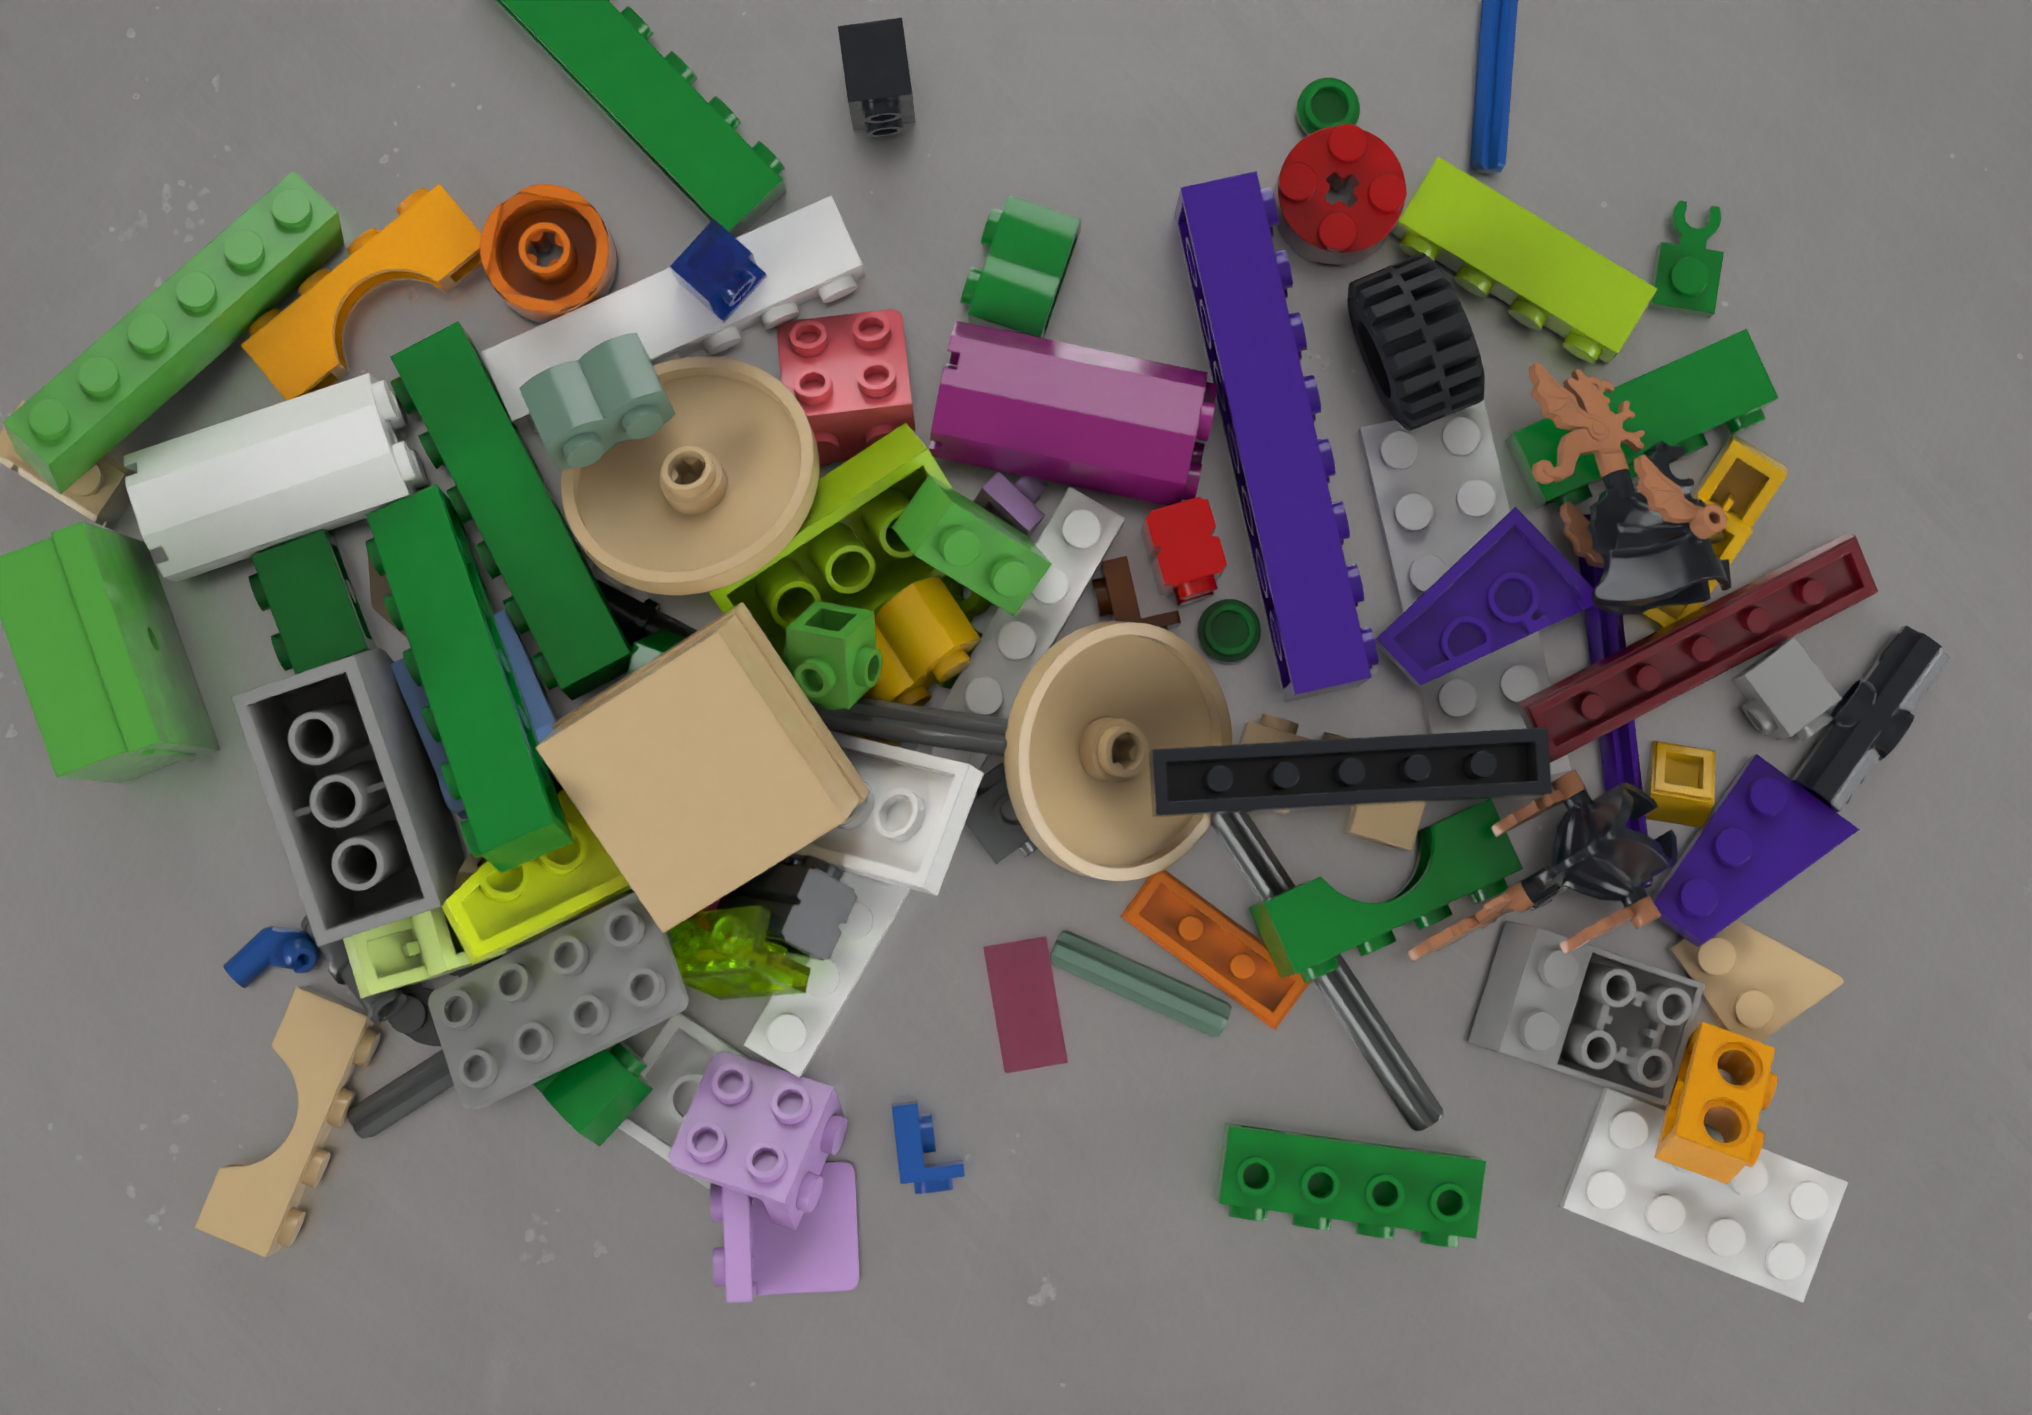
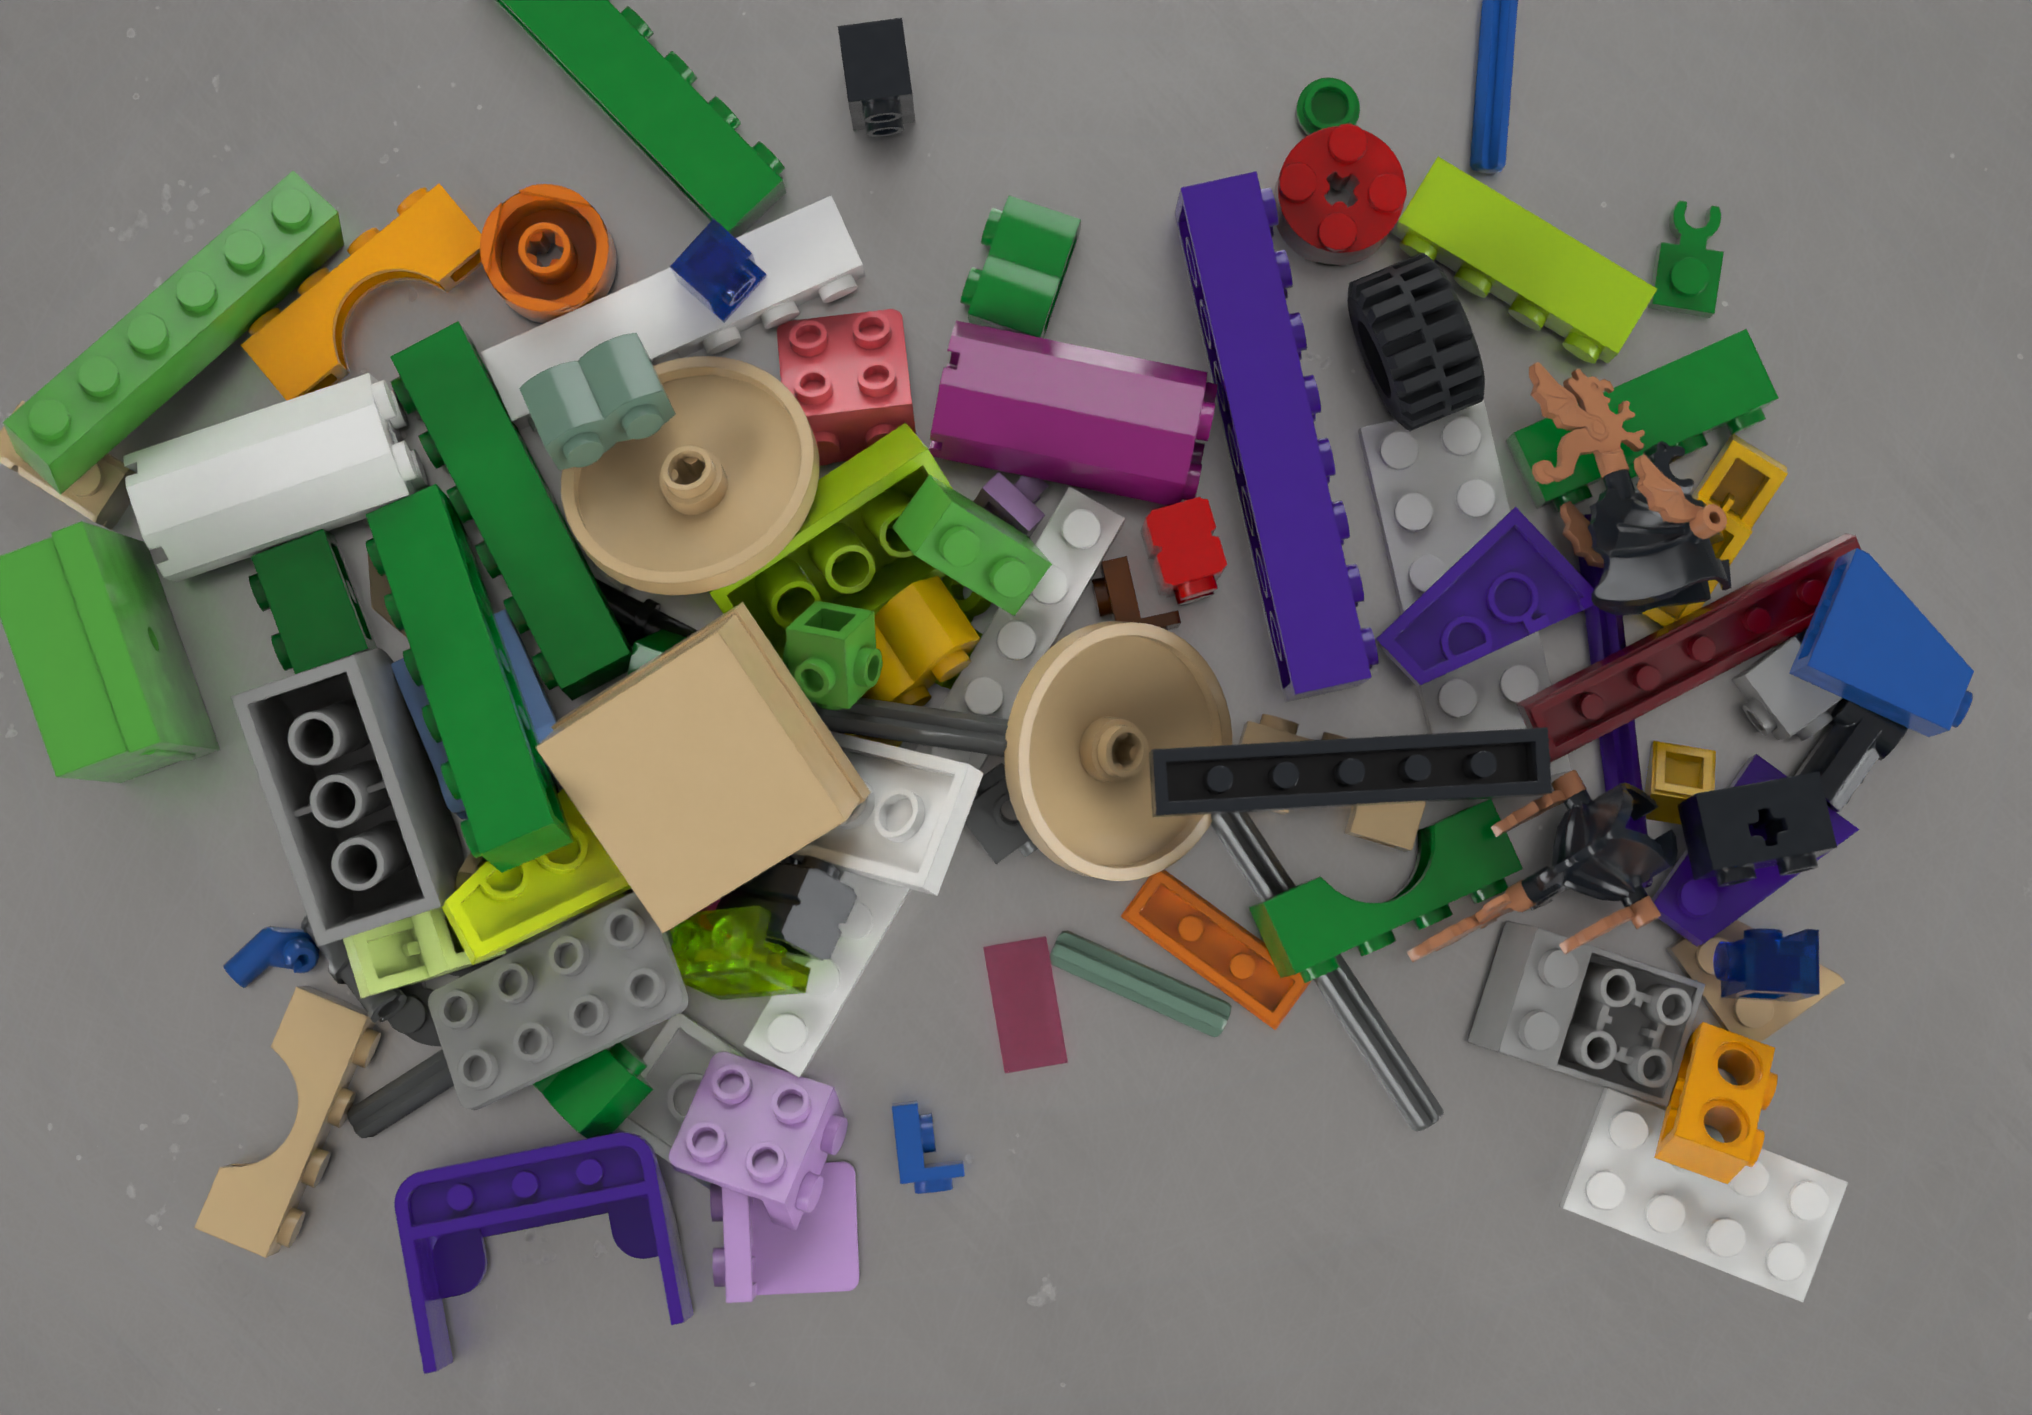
(453, 1207): none -> dark purple windscreen
(1228, 631): green plate -> none
(1351, 1182): green brick -> none
(1769, 965): none -> clear blue brick
(1788, 809): none -> black brick
(1882, 651): none -> blue slope

